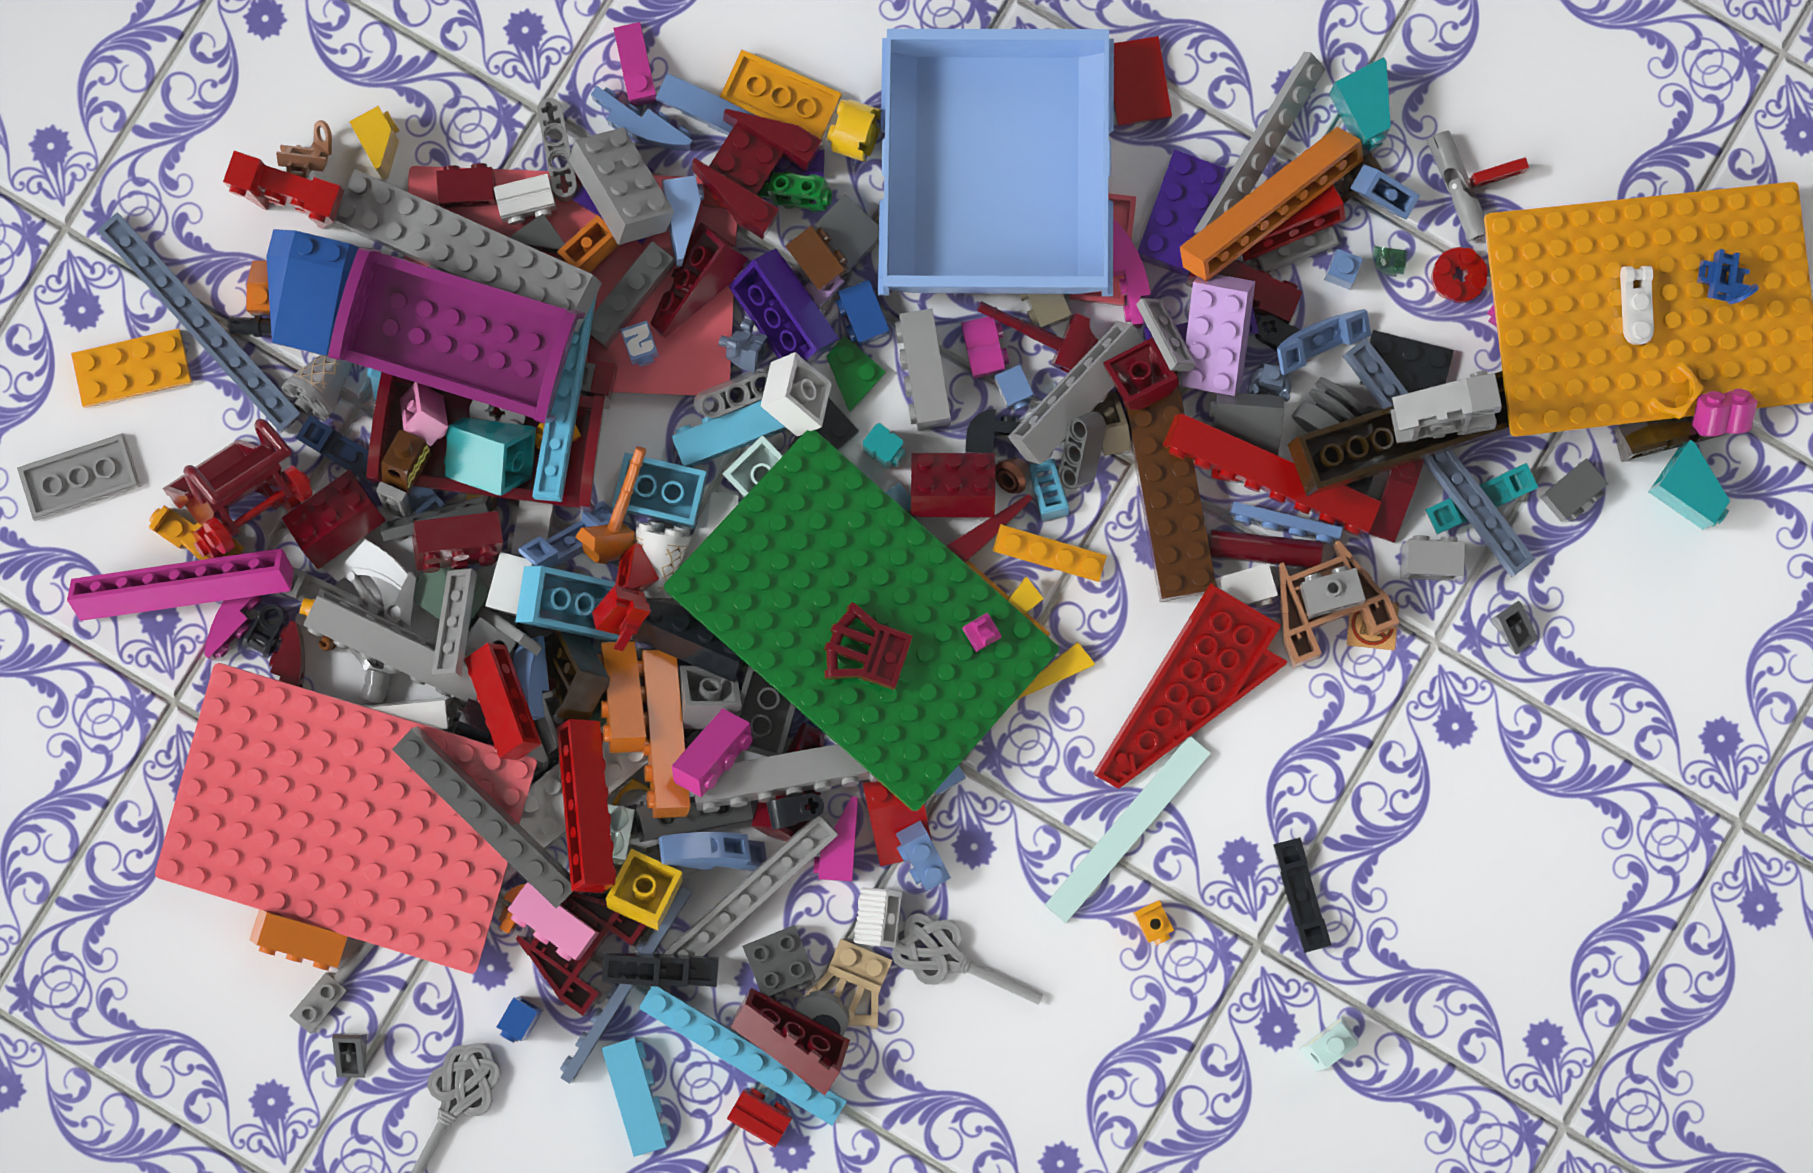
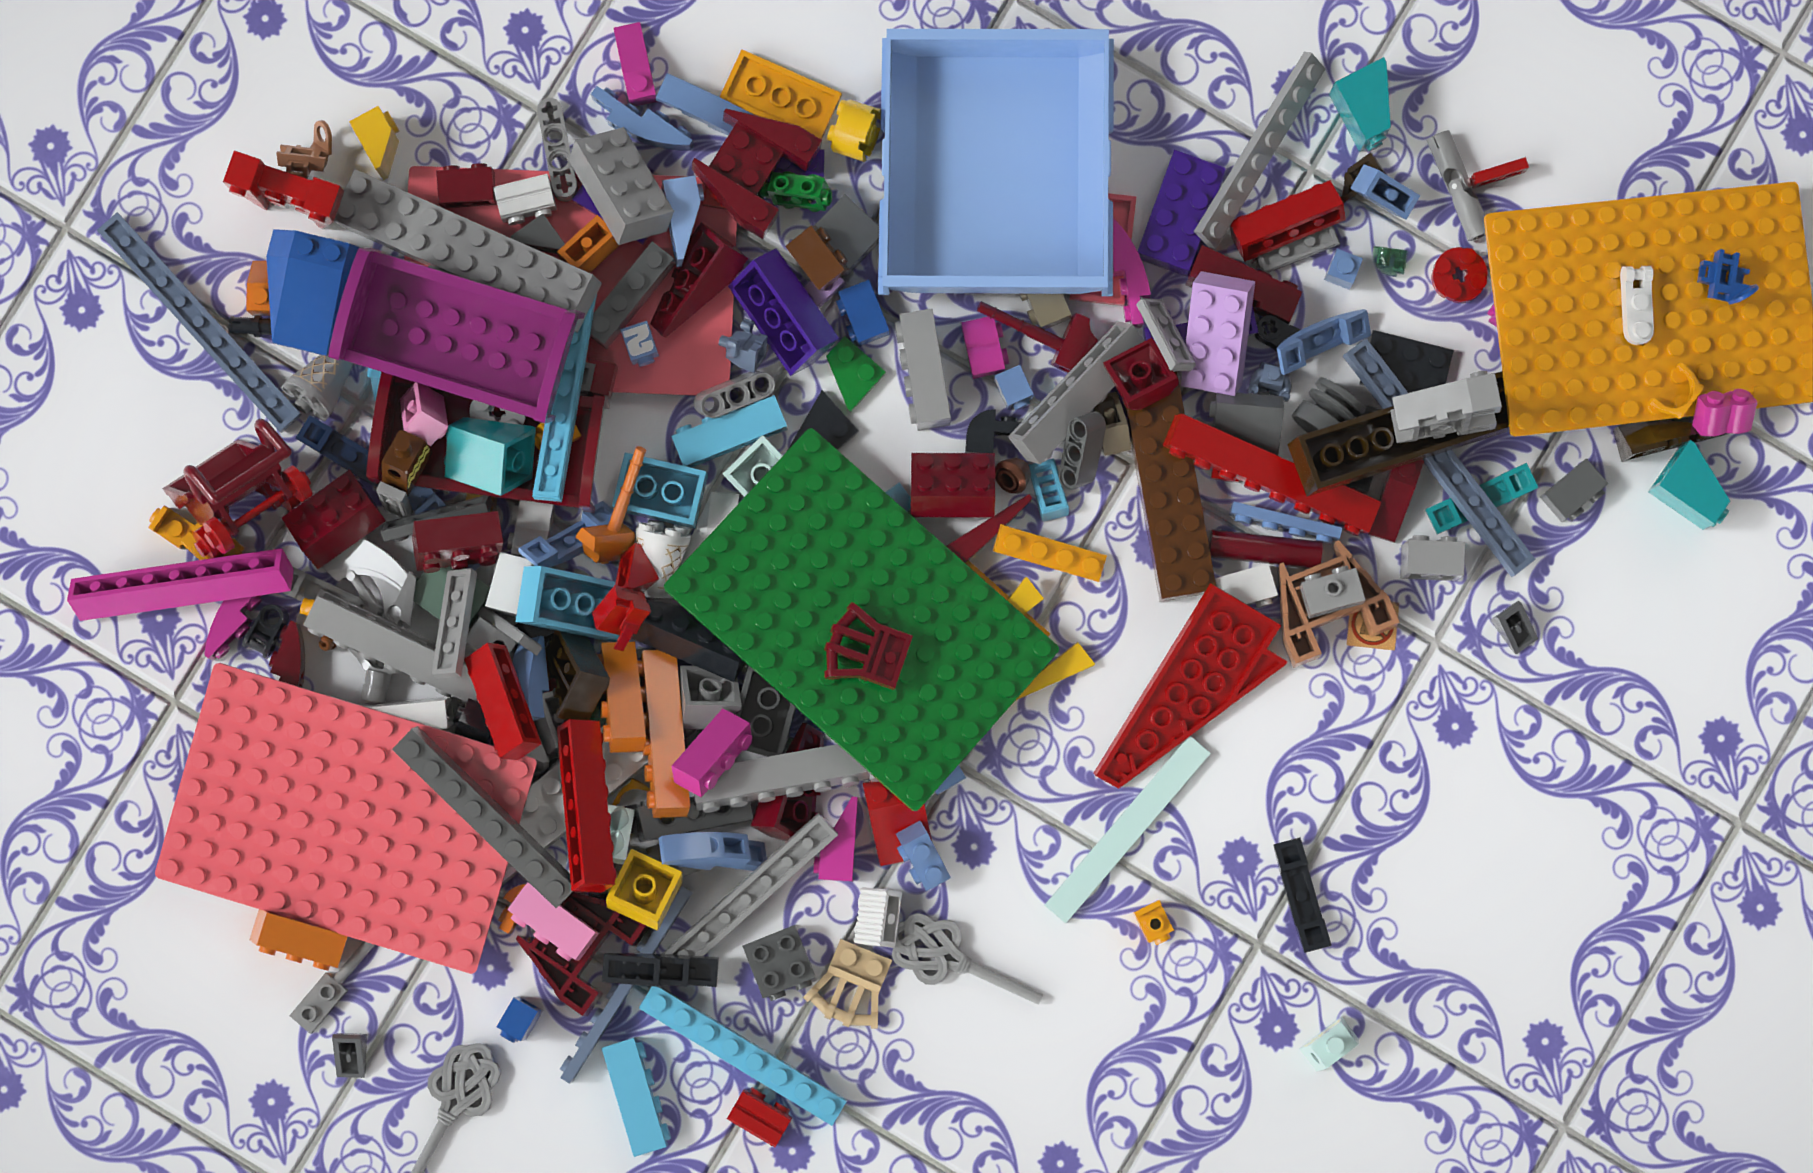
(78, 477): light grey tile -> none
(131, 368): light orange plate -> none
(790, 811): black piece -> none
(792, 1039): dark red wedge -> none
(796, 394): white brick -> none
(825, 1010): dark grey tile -> none
(884, 446): teal brick -> none
(981, 632): dark pink tile -> none
(1140, 82): red tile -> none
(1271, 203): orange brick -> none

